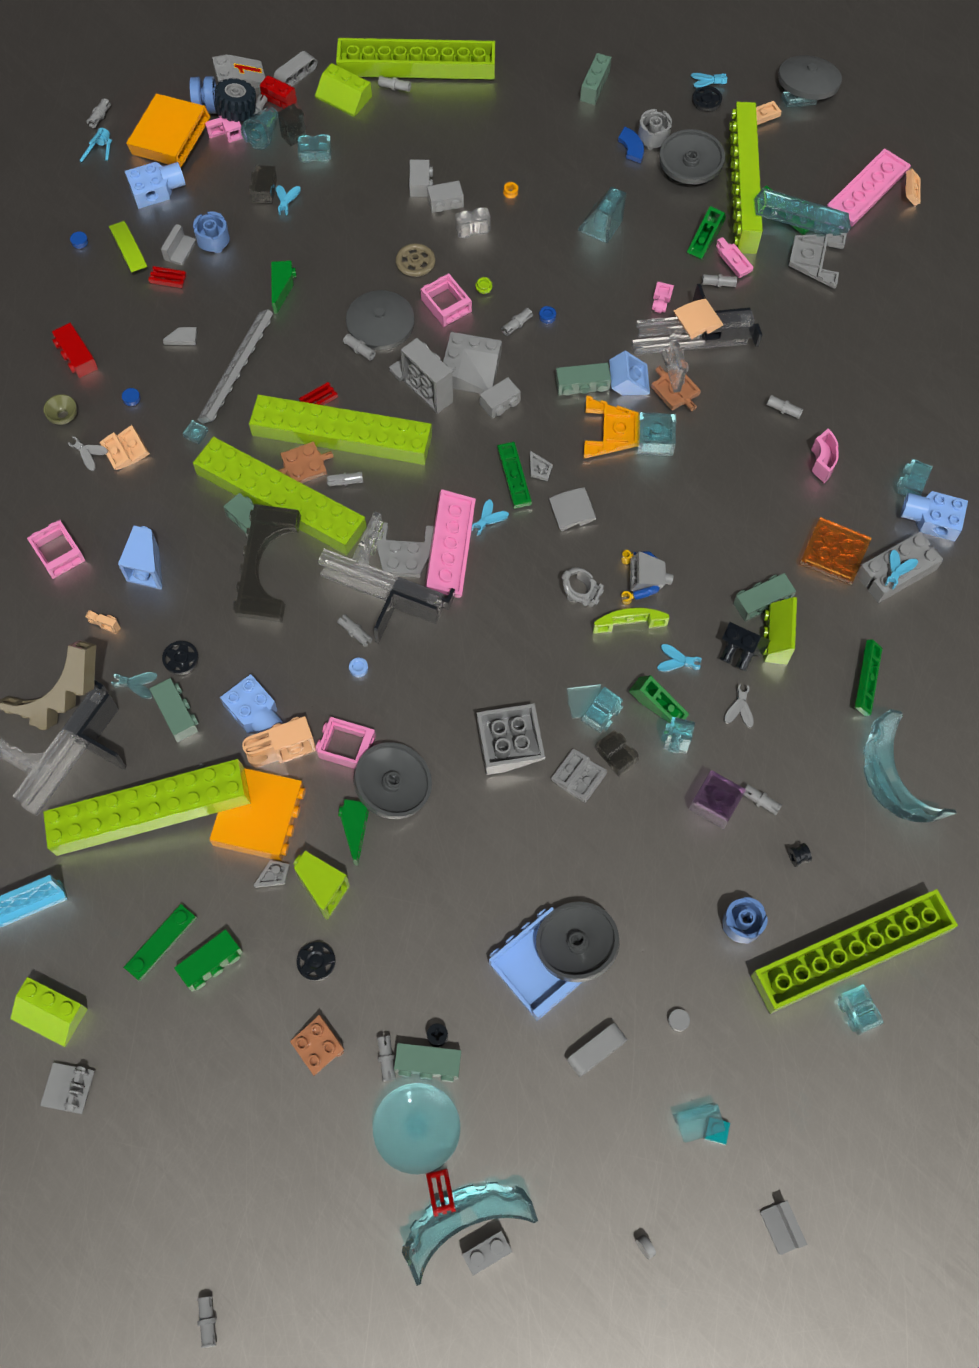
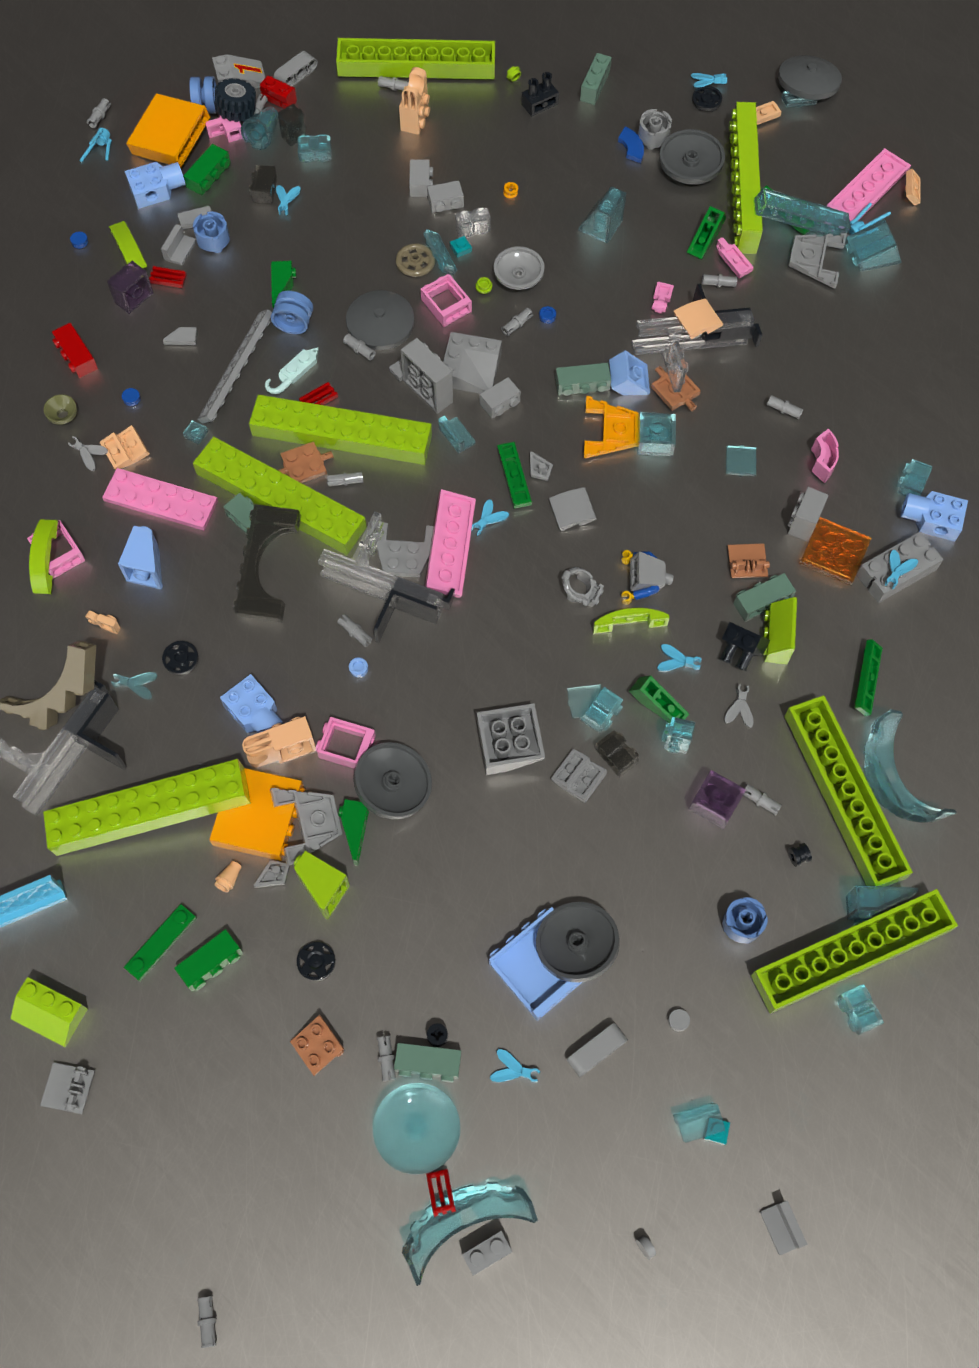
(40, 556): none -> lime slope
(130, 287): none -> clear purple brick
(160, 499): none -> bright pink plate
(174, 709): sand green brick -> none
(187, 218): none -> light grey tile
(207, 169): none -> green brick
(227, 878): none -> light nougat cone
(292, 312): none -> medium blue wheel
(294, 370): none -> light aqua plate
(316, 819): none -> light grey wing
(343, 90): lime slope -> none
(414, 102): none -> light nougat brick
(440, 252): none -> clear light blue plate
(456, 434): none -> clear light blue panel
(460, 246): none -> teal plate
(513, 73): none -> lime plate
(515, 1069): none -> medium azure piece
(519, 268): none -> light grey dish
(540, 97): none -> black brick
(741, 460): none -> clear light blue piece
(748, 560): none -> nougat hinge
(807, 513): none -> light grey brick
(847, 793): none -> lime brick
(857, 226): none -> medium azure plant
(871, 901): none -> clear light blue slope
(873, 247): none -> clear light blue slope

